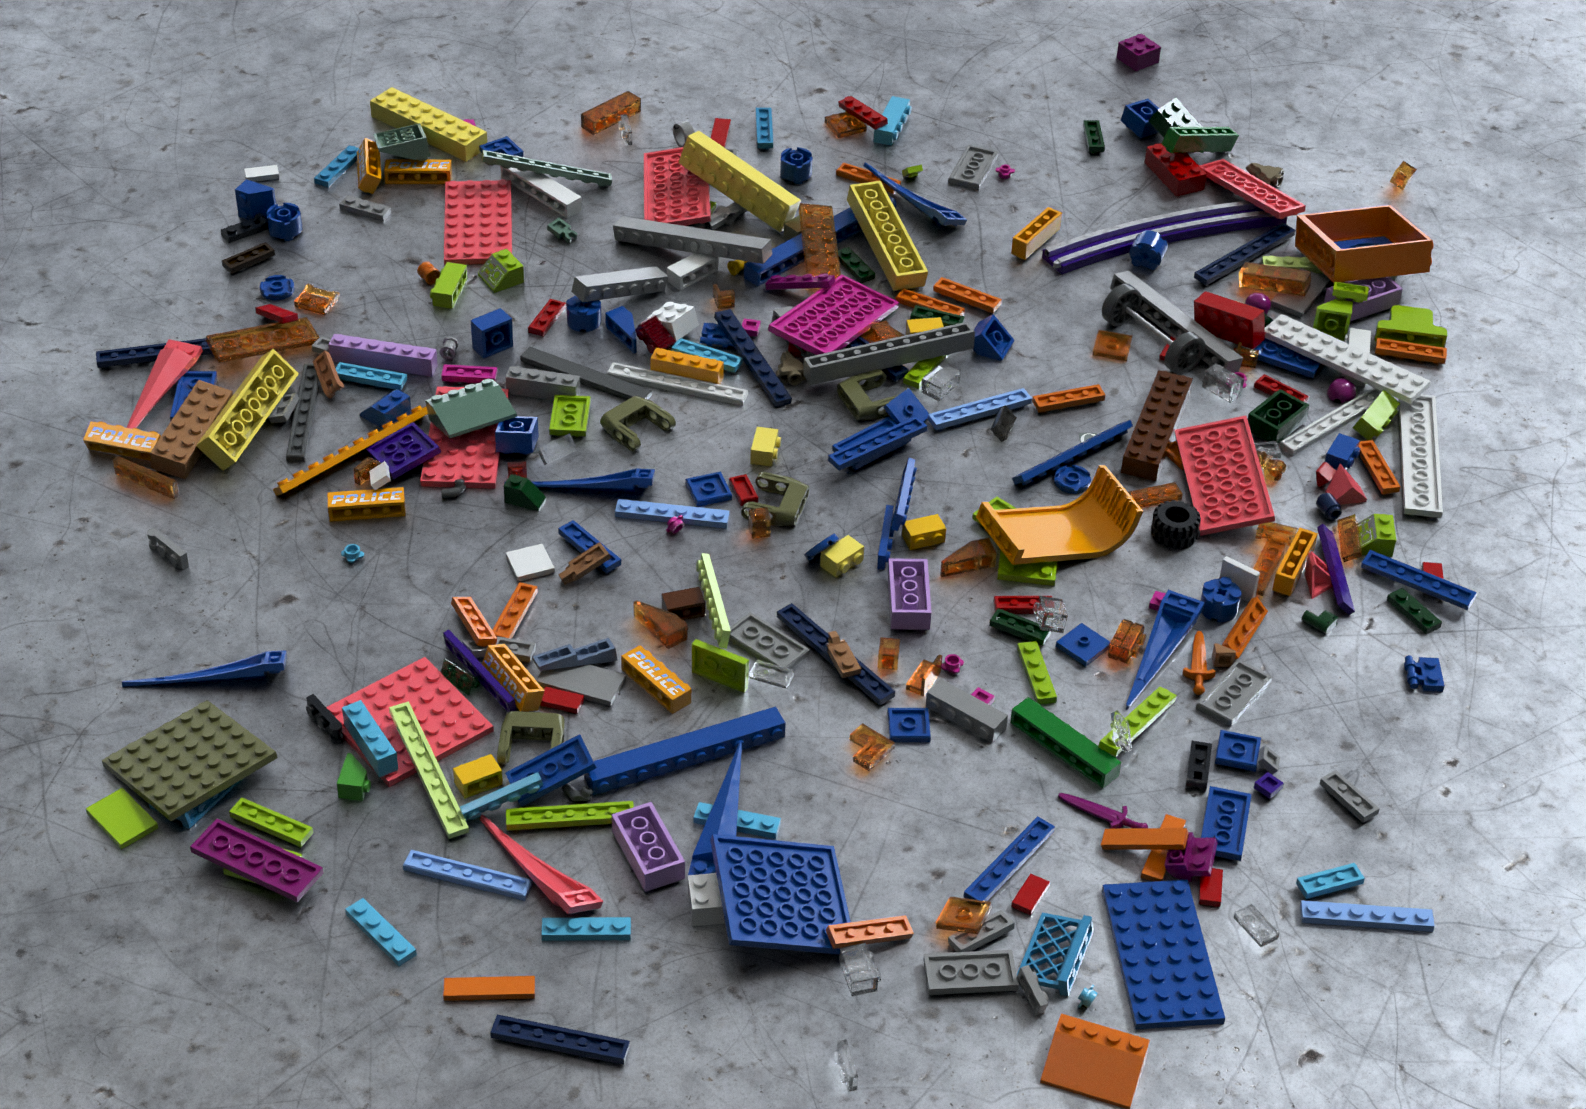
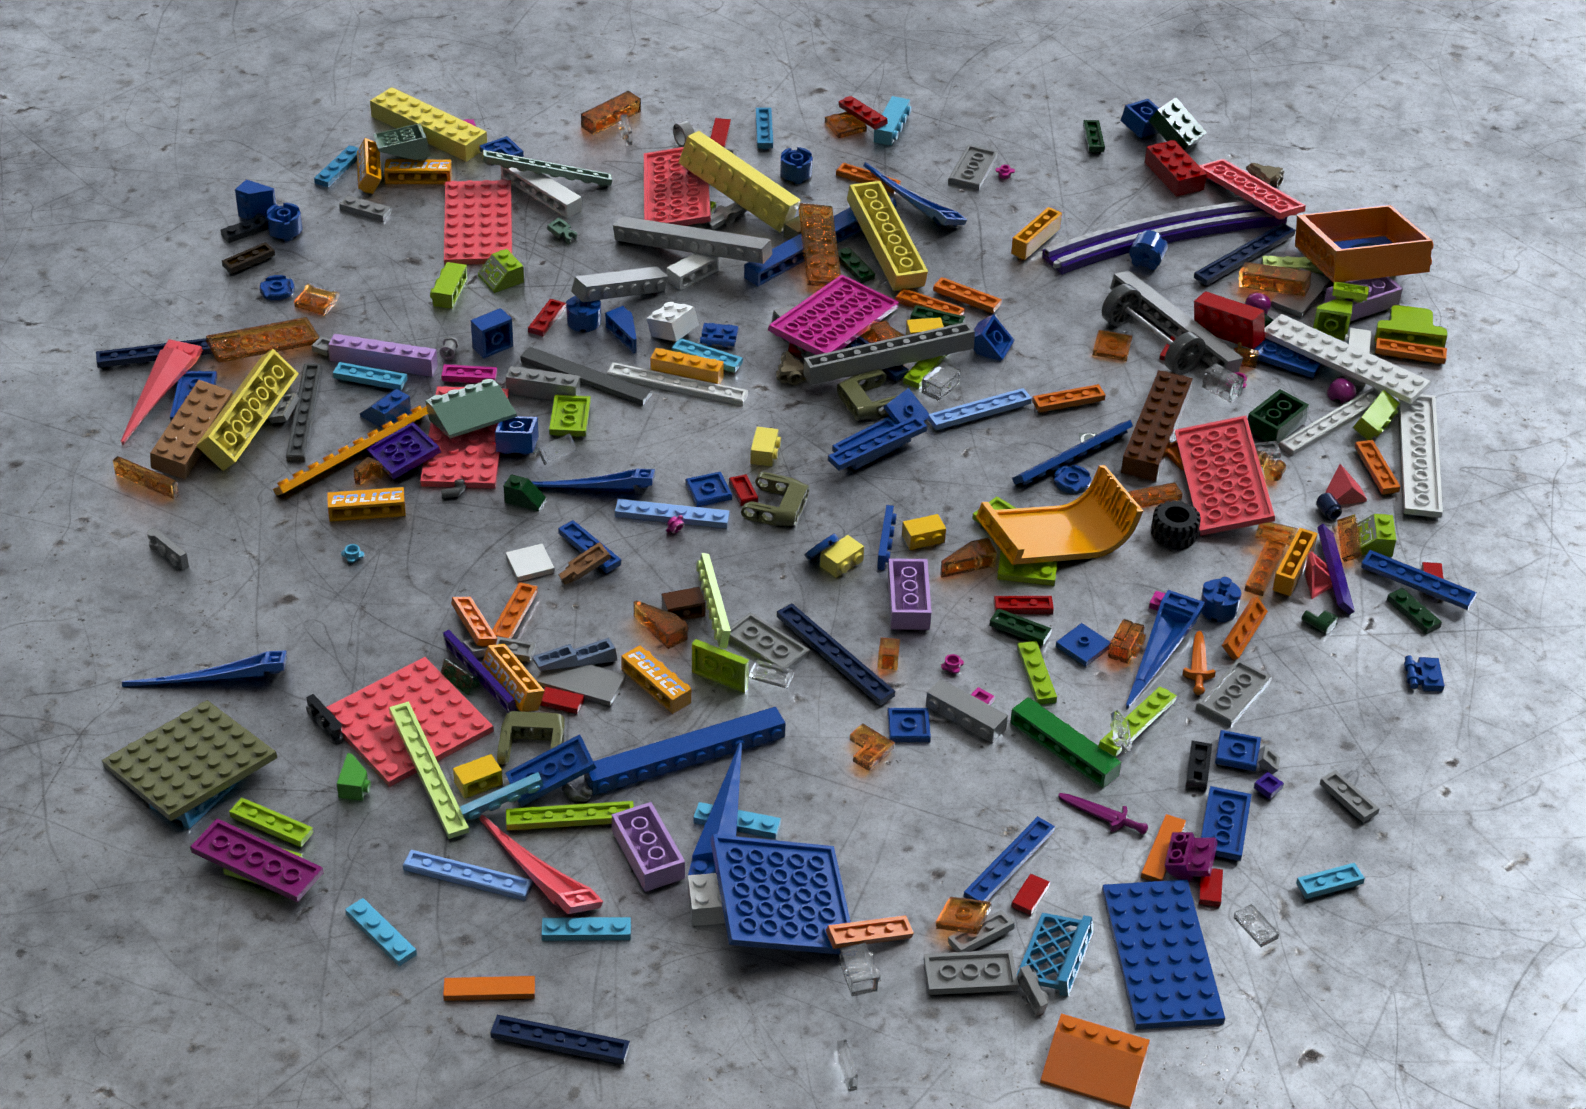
(120, 440): light orange brick -> none
(122, 818): lime tile -> none
(262, 173): white tile -> none
(276, 313): red tile -> none
(327, 374): nougat plate -> none
(370, 738): medium azure brick -> none
(379, 475): white tile -> none
(428, 272): orange wheel -> none
(517, 468): clear red plate -> none
(630, 412): olive connector -> none
(654, 334): dark red brick -> none
(723, 299): clear orange panel -> none
(735, 266): yellow bush -> none
(751, 326): dark pink plate -> none
(753, 358): dark blue plate -> none
(759, 523): clear orange brick -> none
(800, 282): magenta plate -> none
(842, 656): medium nougat hinge -> none
(904, 495): blue plate -> none
(912, 171): lime plate -> none
(924, 676): clear orange panel -> none
(1003, 423): clear smoke plate -> none
(1050, 614): clear brick -> none
(1087, 996): medium azure plate -> none
(1138, 52): magenta brick -> none
(1144, 839): orange tile -> none
(1199, 139): green brick -> none
(1222, 656): medium nougat slope -> none
(1242, 576): white tile -> none
(1271, 386): red tile -> none
(1324, 474): slope -> none
(1343, 452): blue brick -> none
(1367, 916): light blue plate -> none
(1403, 175): clear orange brick -> none

